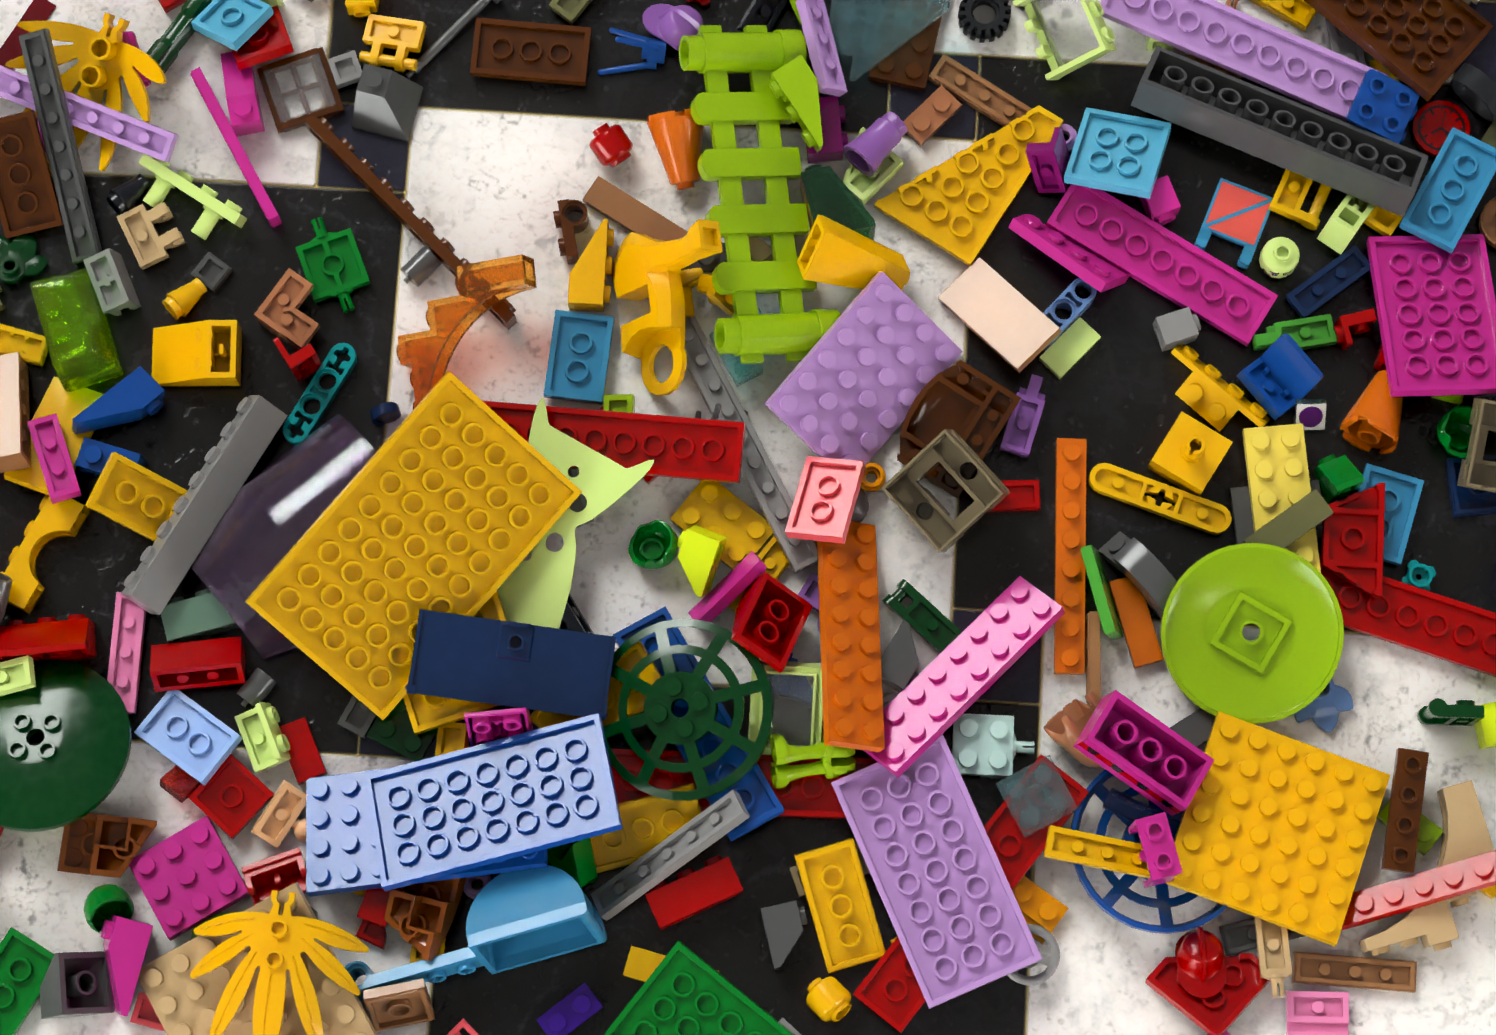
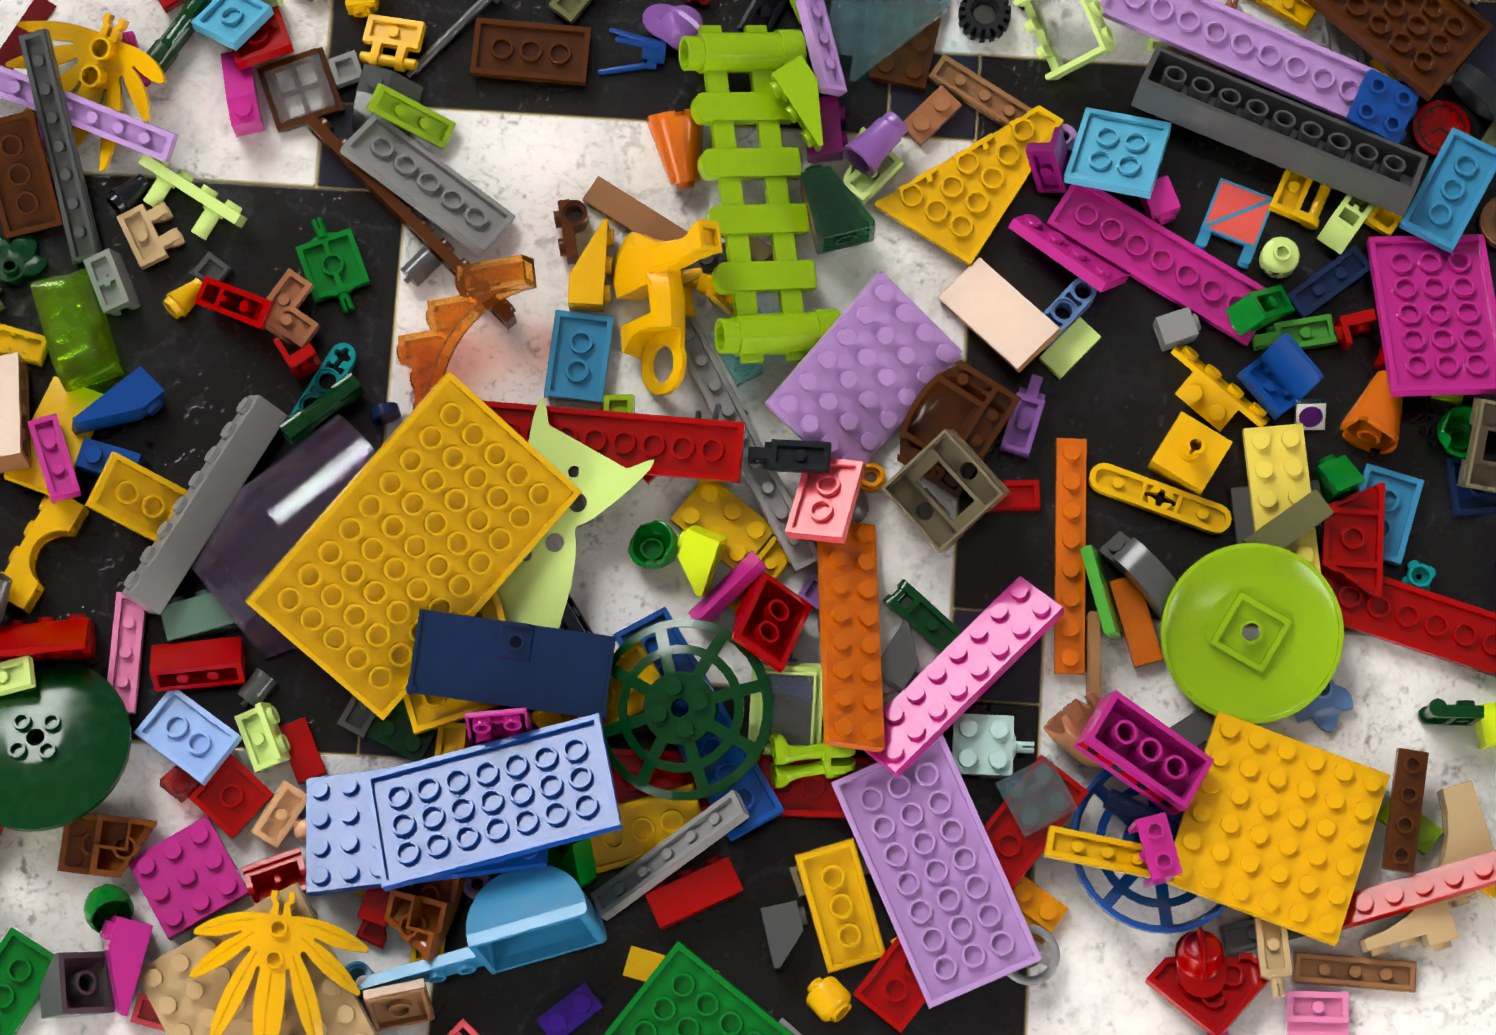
(198, 354): yellow slope -> none
(234, 302): none -> red slope
(235, 147): dark pink tile -> none
(304, 422): none -> dark green axle
(411, 116): none -> lime plate
(427, 184): none -> light grey plate
(611, 145): red head -> none
(793, 456): none -> black hinge
(847, 258): yellow slope -> none
(1259, 309): none -> green slope

